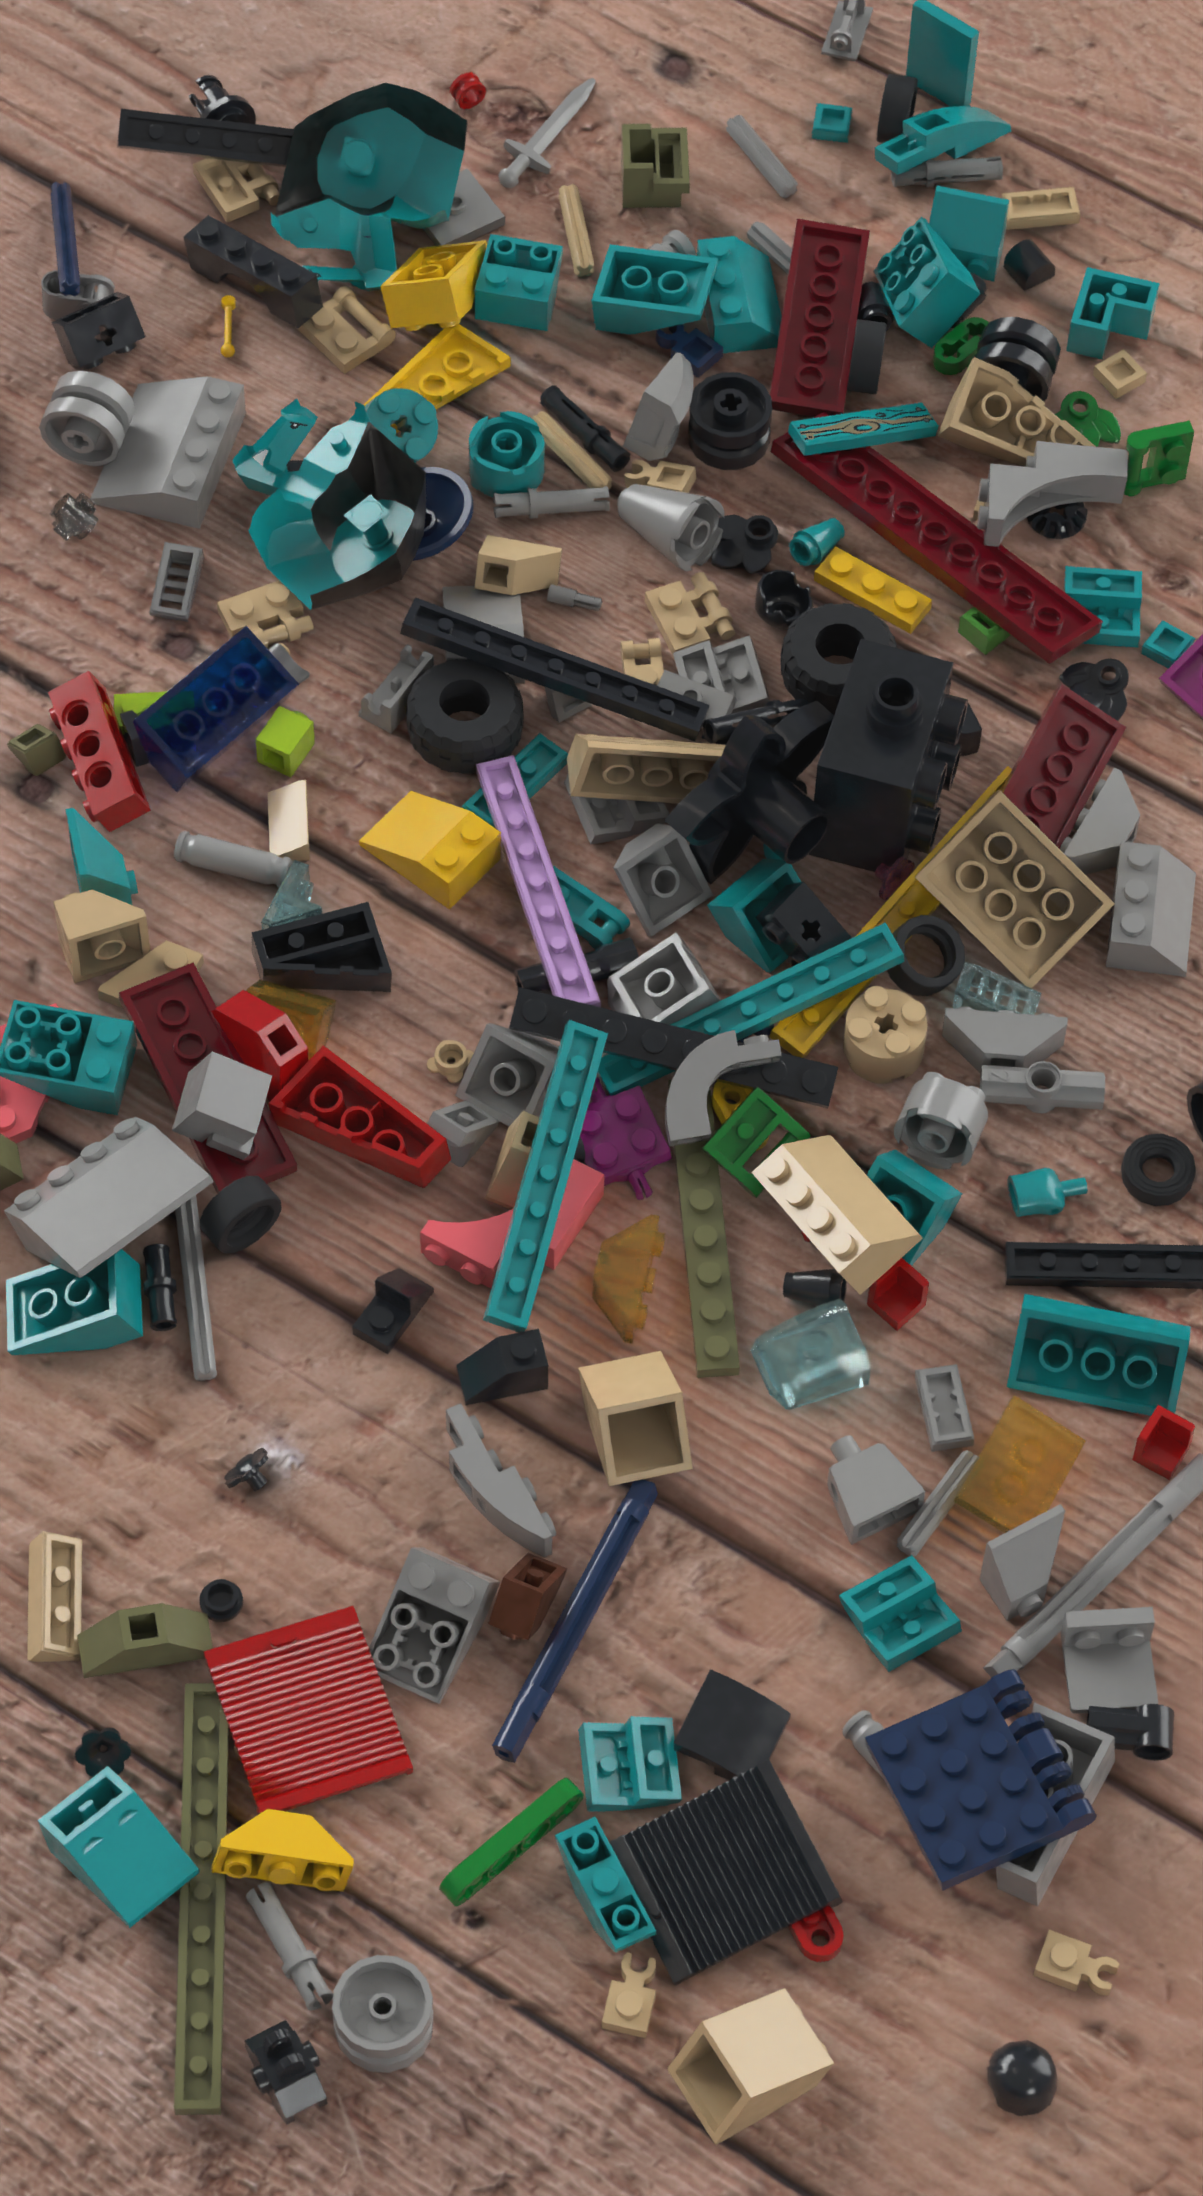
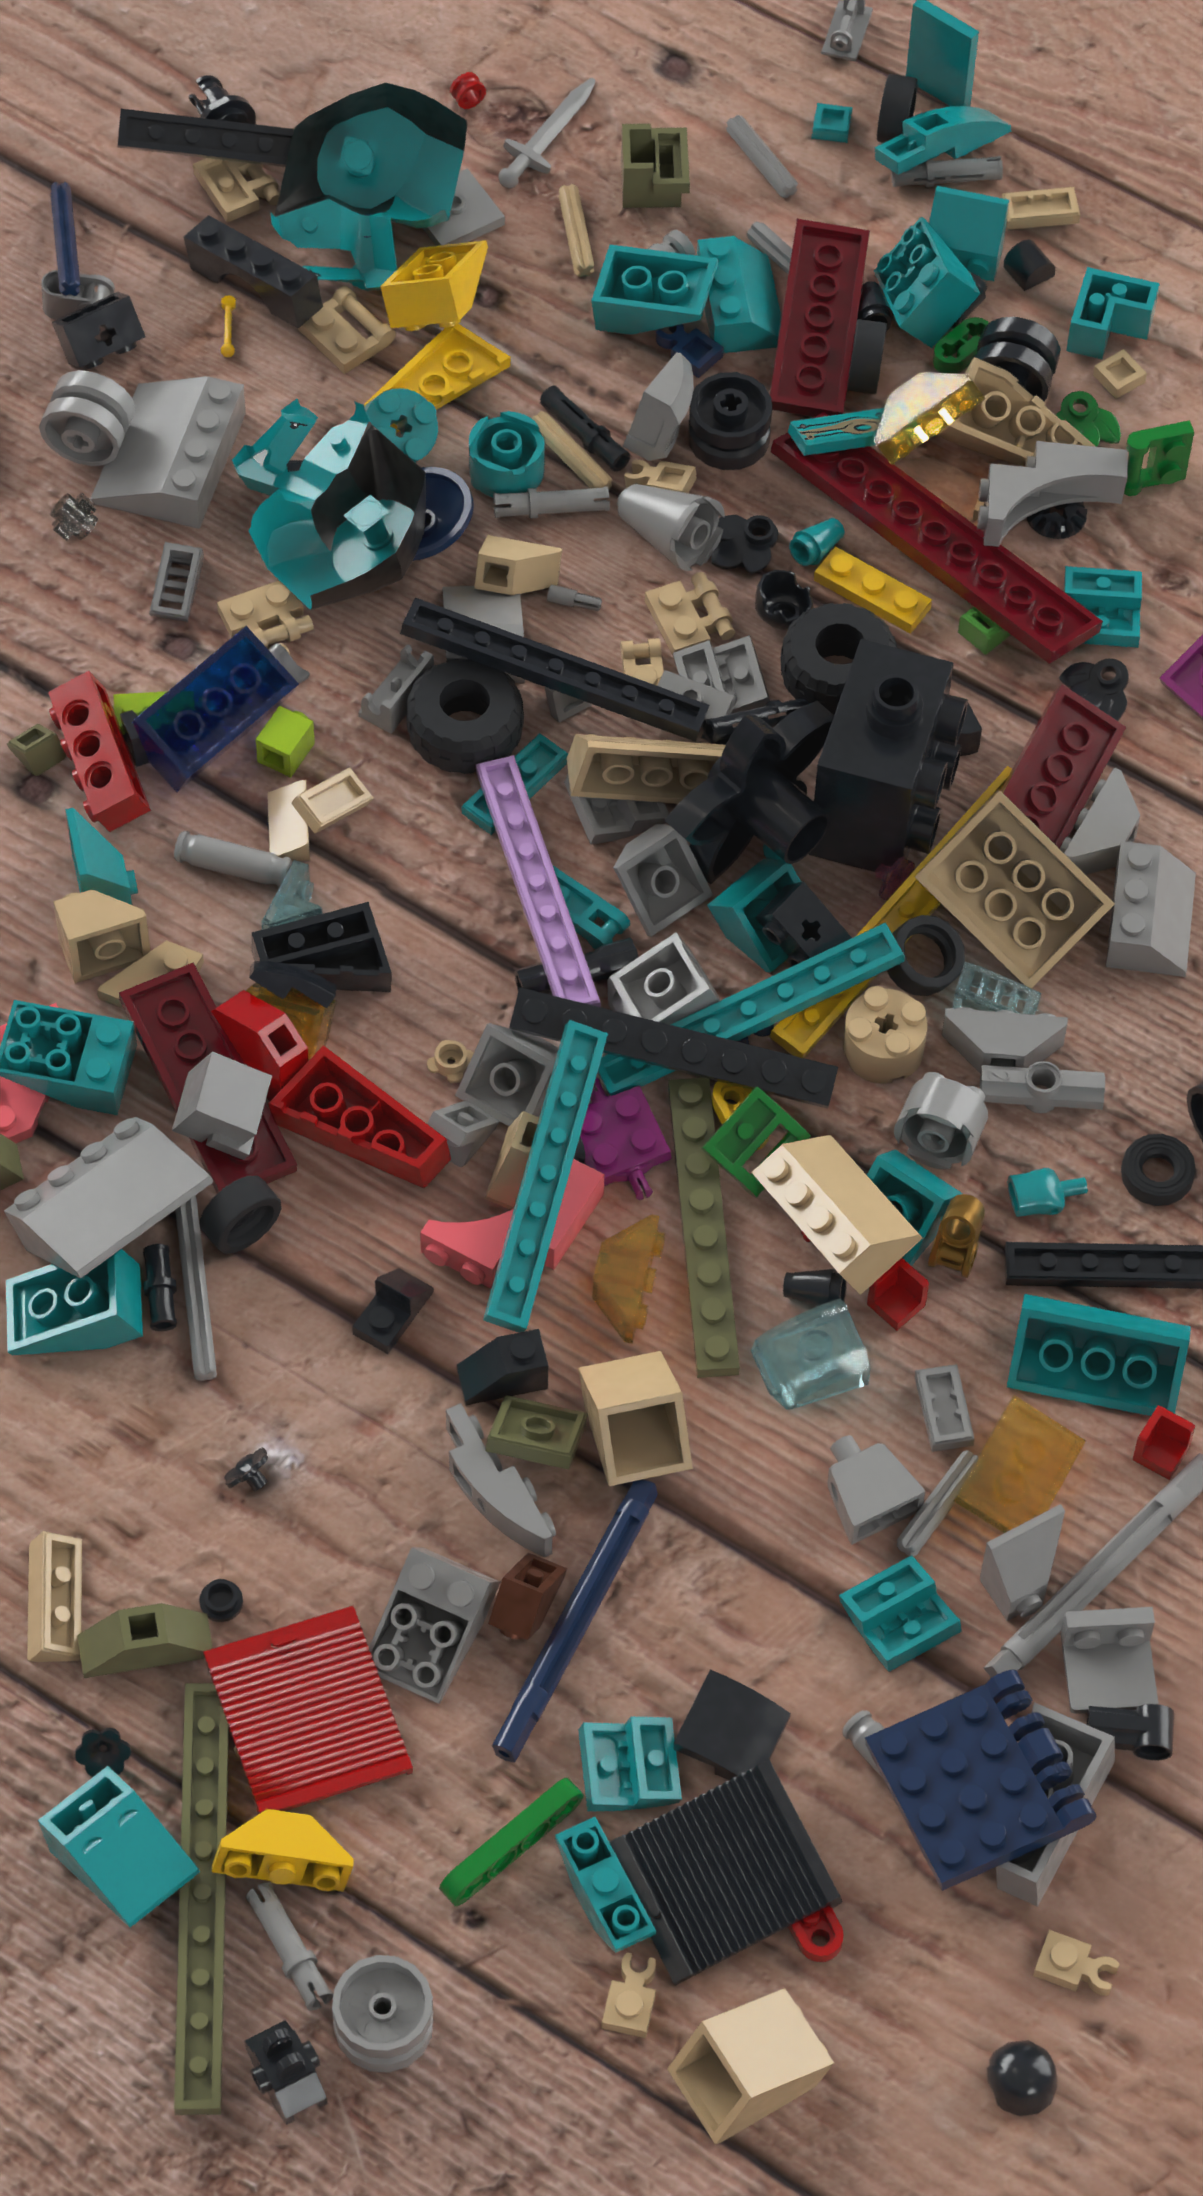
(281, 977): none -> black slope
(332, 800): none -> tan tile
(435, 846): yellow slope -> none
(518, 282): teal slope -> none
(536, 1432): none -> olive plate
(687, 1098): light grey arch -> none
(922, 410): none -> clear yellow slope
(956, 1240): none -> pearl gold piece
(1166, 644): teal tile -> none

